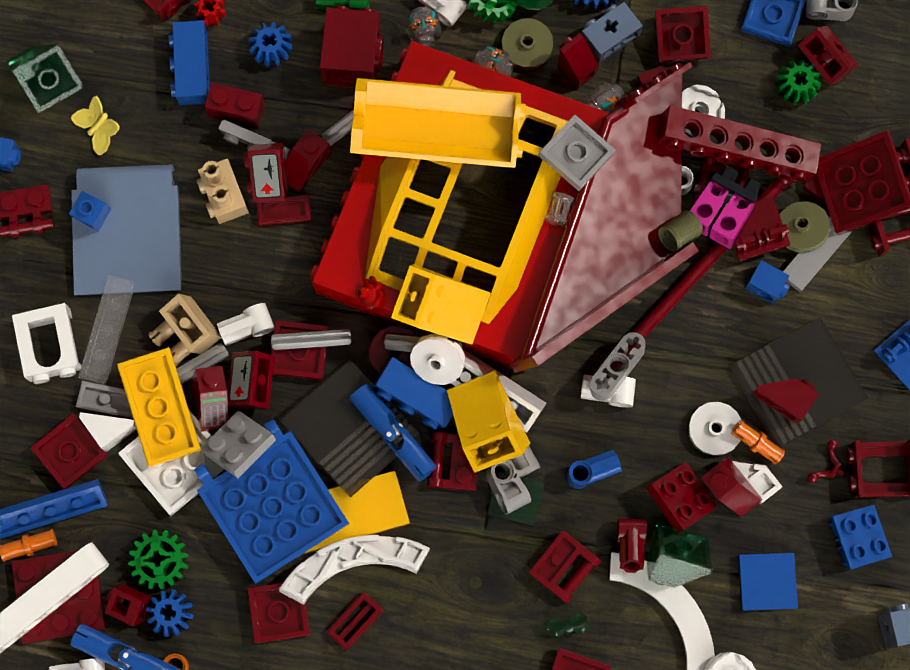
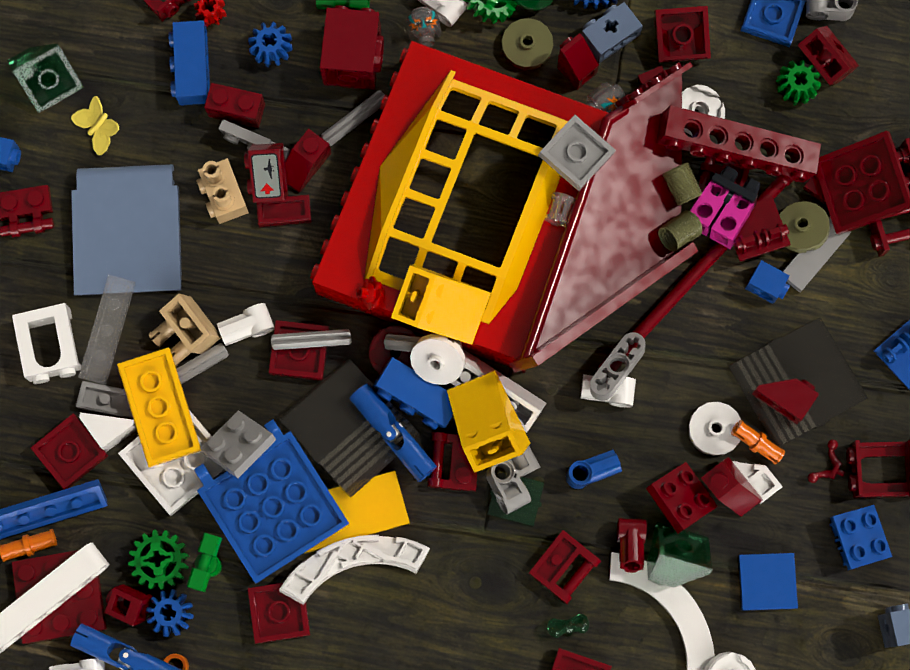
(90, 211): blue brick -> none
(206, 563): none -> green bar
(210, 397): dark red slope -> none
(250, 380): dark red brick -> none
(371, 603): dark red tile -> none
(437, 123): yellow panel -> none
(495, 59): clear head -> none
(682, 183): none -> olive piece

